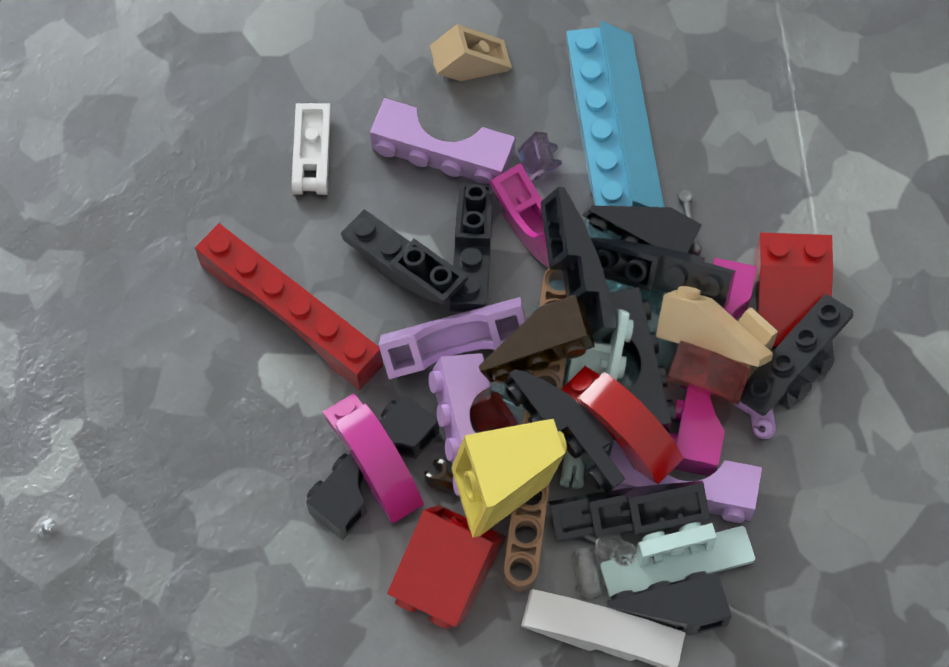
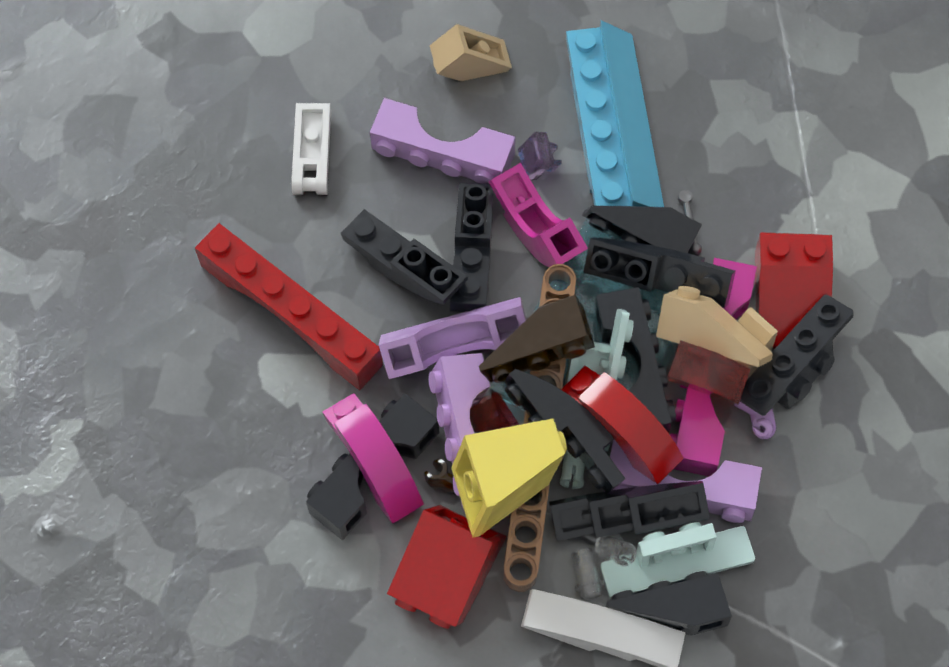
(574, 253): black slope -> none

